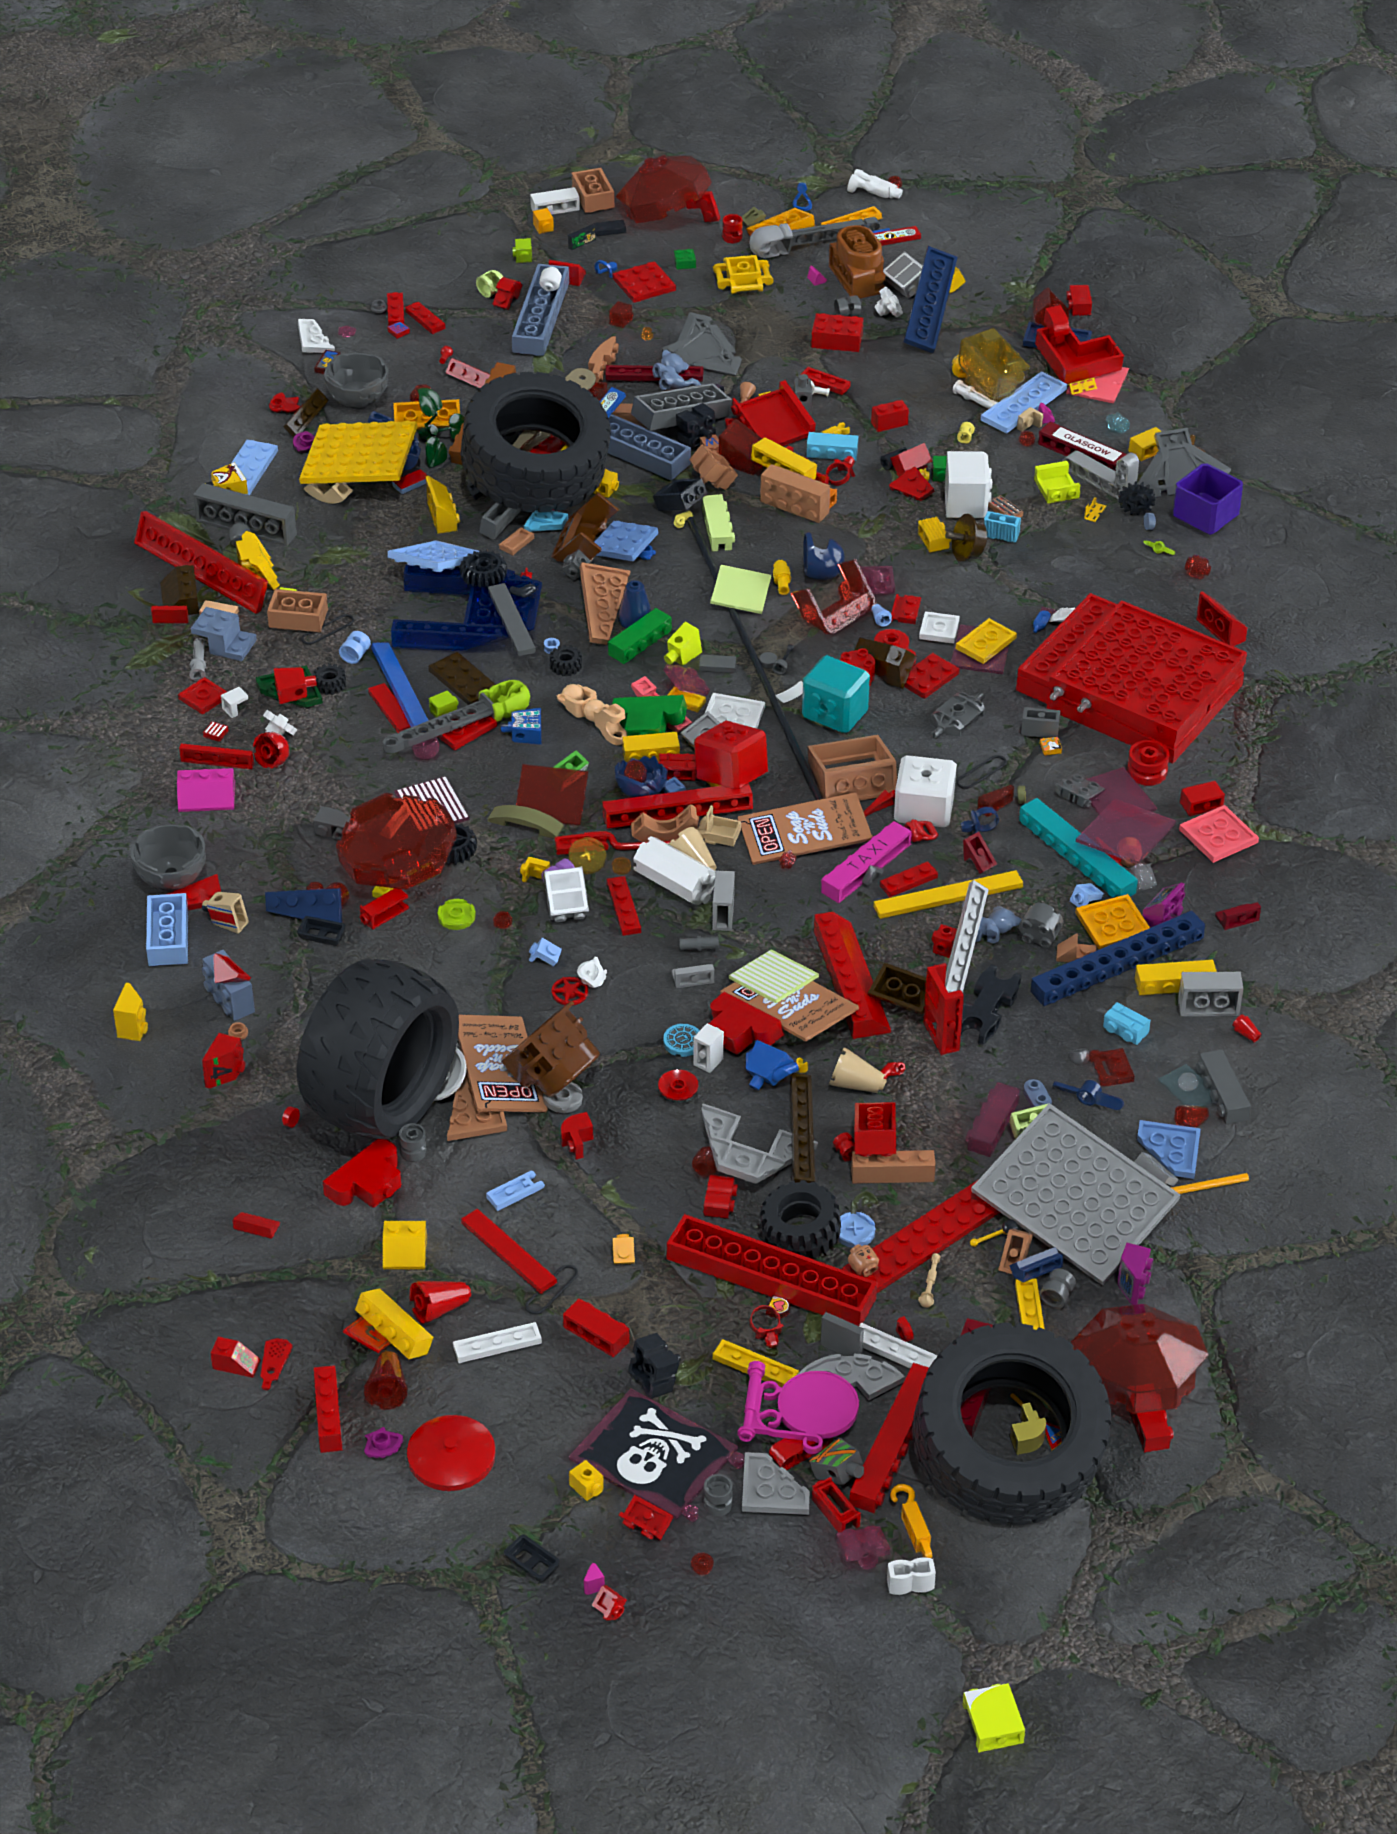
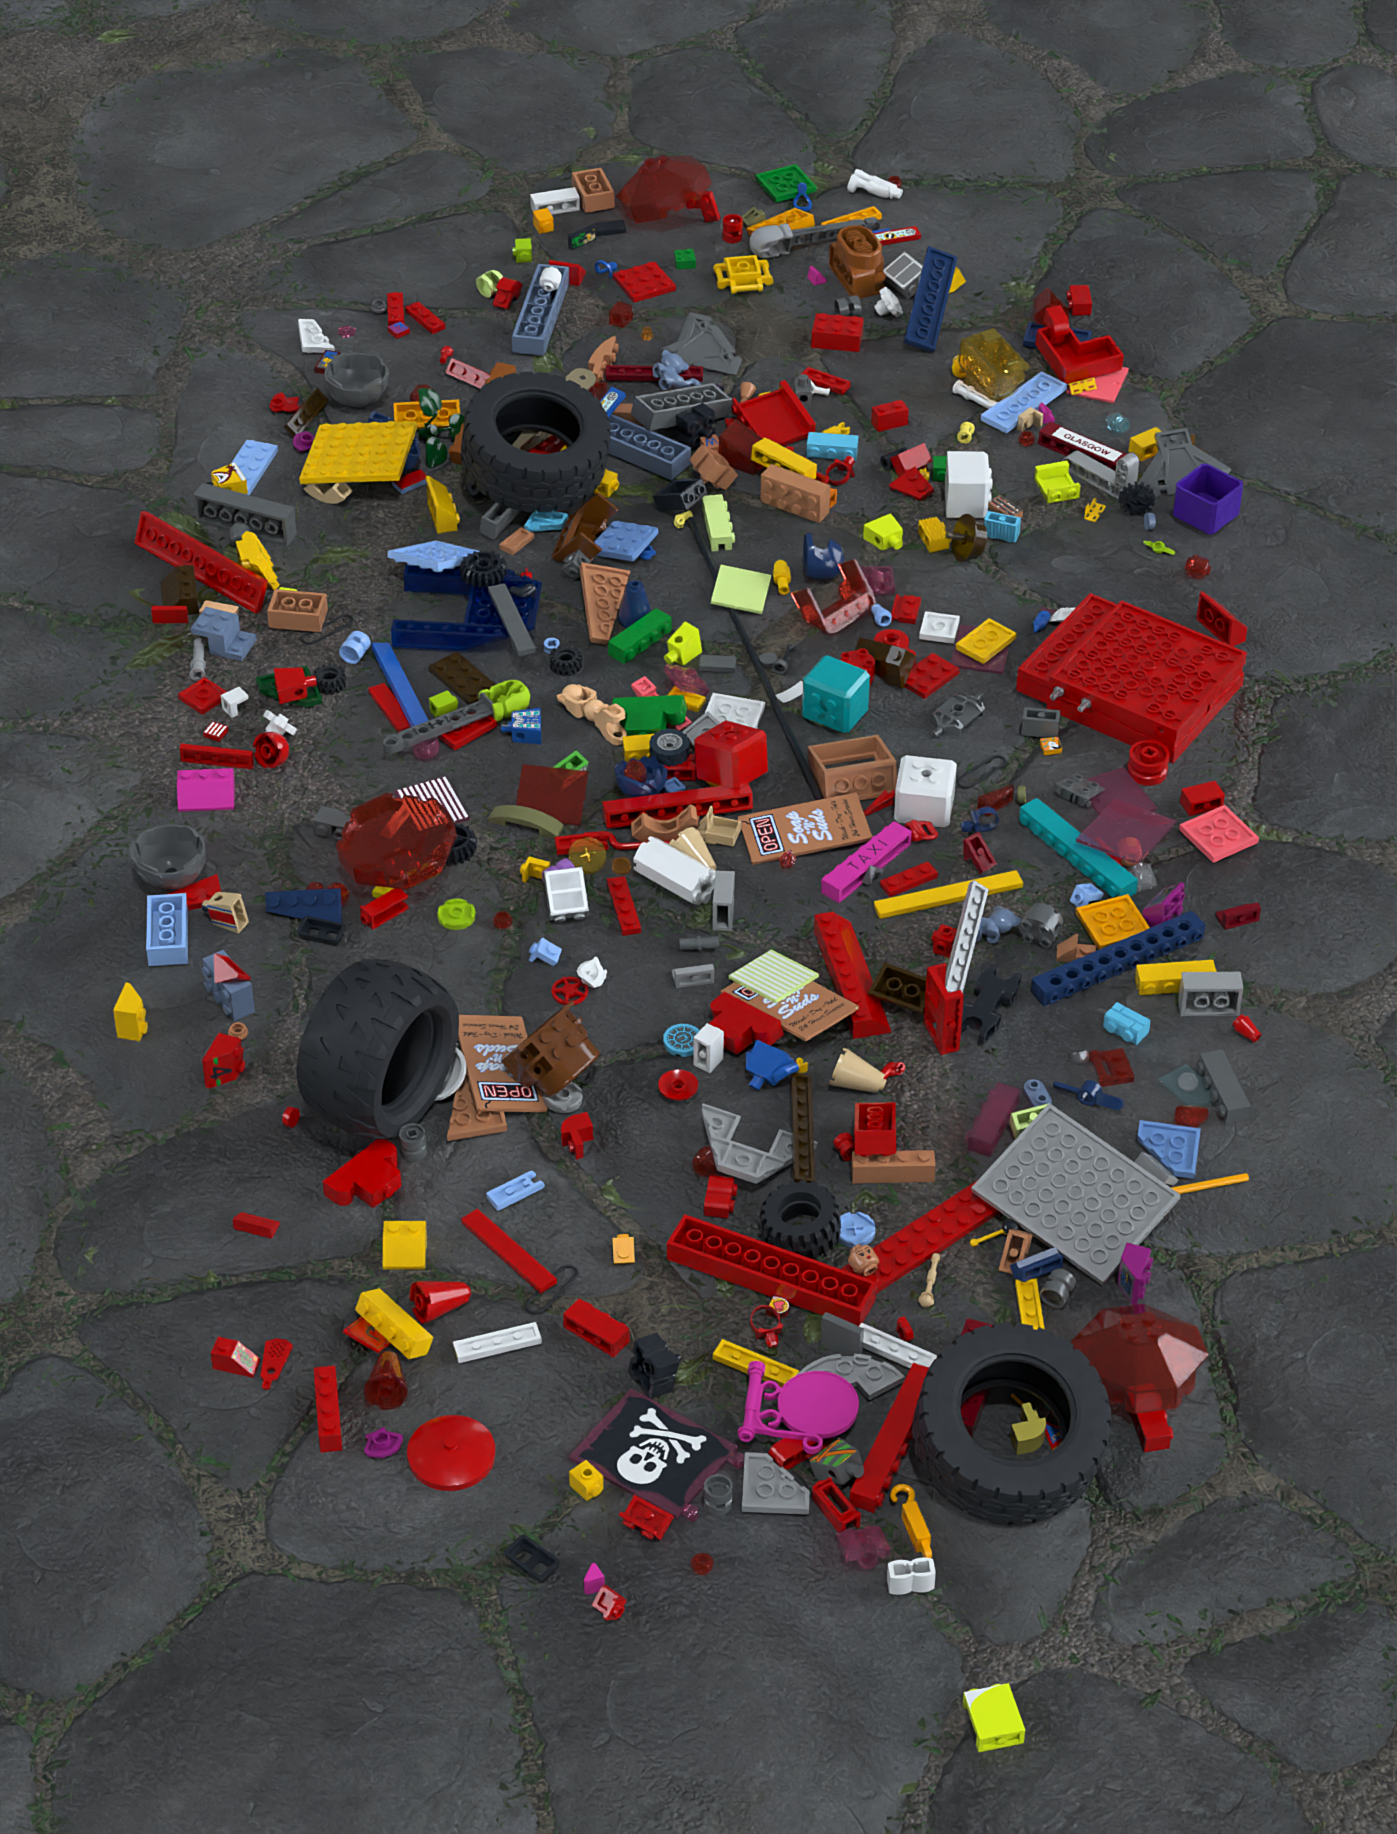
(670, 747): none -> black wheel
(783, 182): none -> green plate
(884, 533): none -> neon yellow torso

